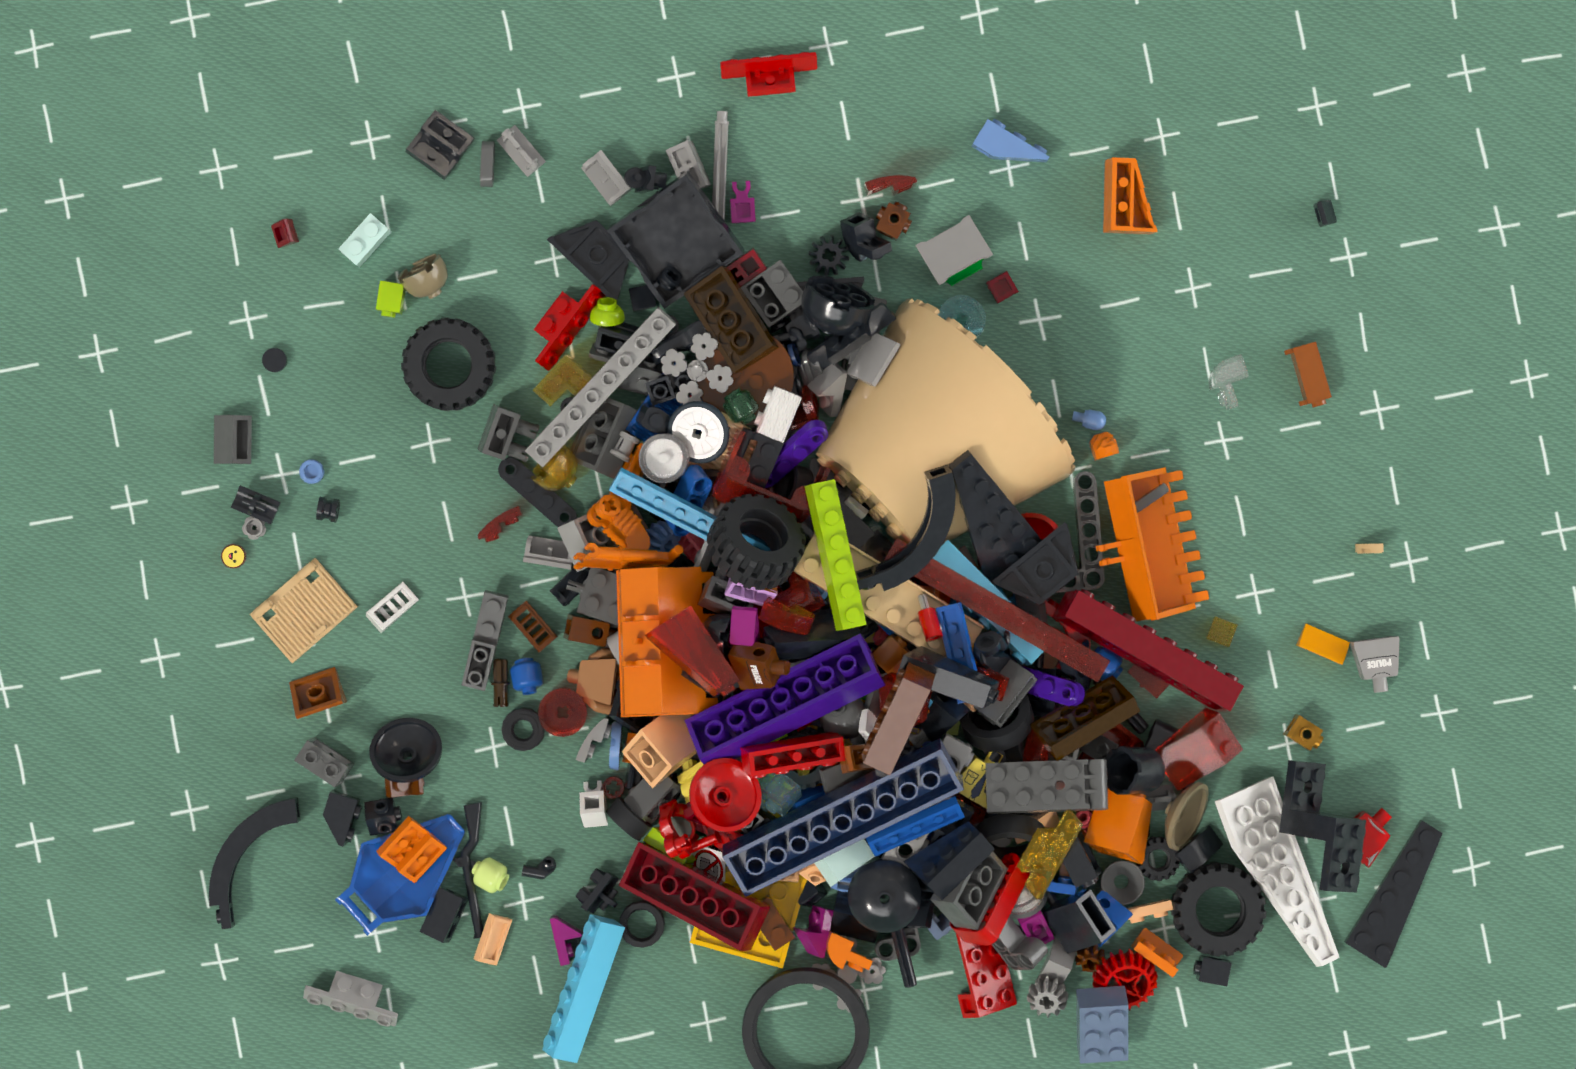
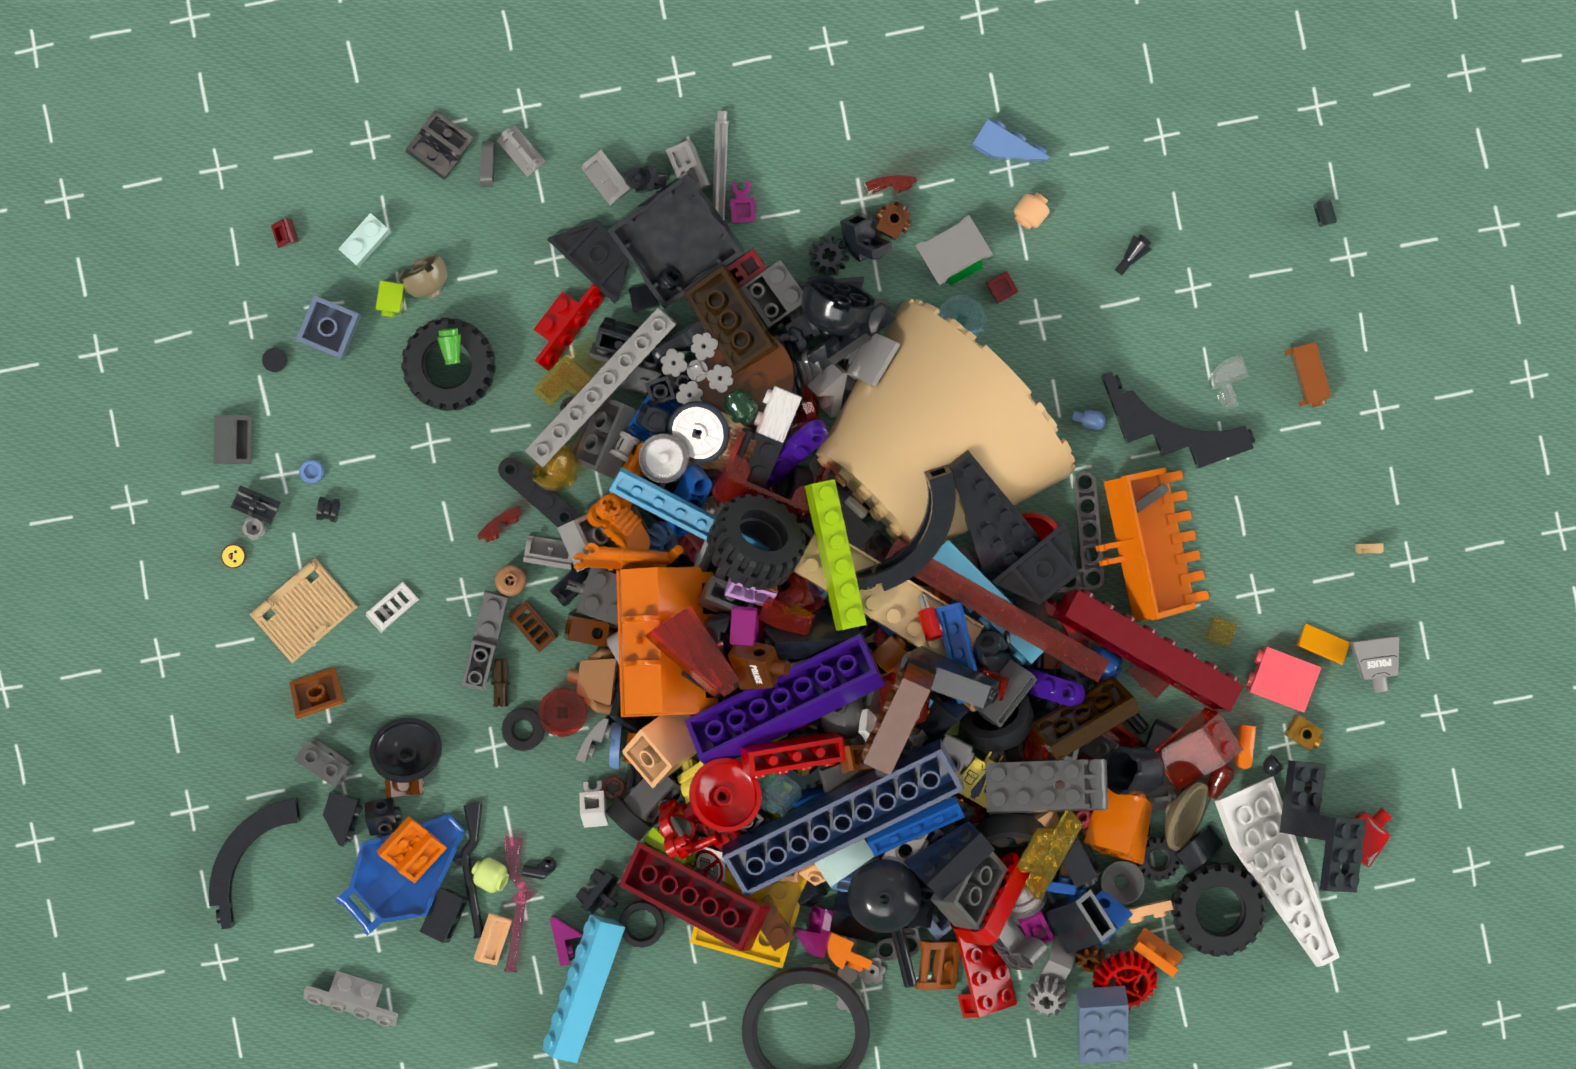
(328, 327): none -> sand blue brick
(449, 342): none -> bright green cone
(499, 433): dark grey brick -> none
(513, 852): none -> clear pink piece
(519, 579): none -> medium nougat head
(526, 676): blue head -> none
(607, 313): lime piece -> none
(769, 74): red bracket -> none
(794, 354): dark blue piece -> none
(944, 964): none -> dark orange plate
(1031, 210): none -> light nougat head
(1103, 445): orange rock -> none
(1125, 199): orange wedge -> none
(1137, 249): none -> black cone
(1138, 421): none -> black arch
(1212, 970): black brick -> none
(1219, 781): none -> clear red cone
(1246, 738): none -> orange bar
(1272, 765): none -> black hinge
(1283, 678): none -> coral brick
(1389, 907): black wing -> none

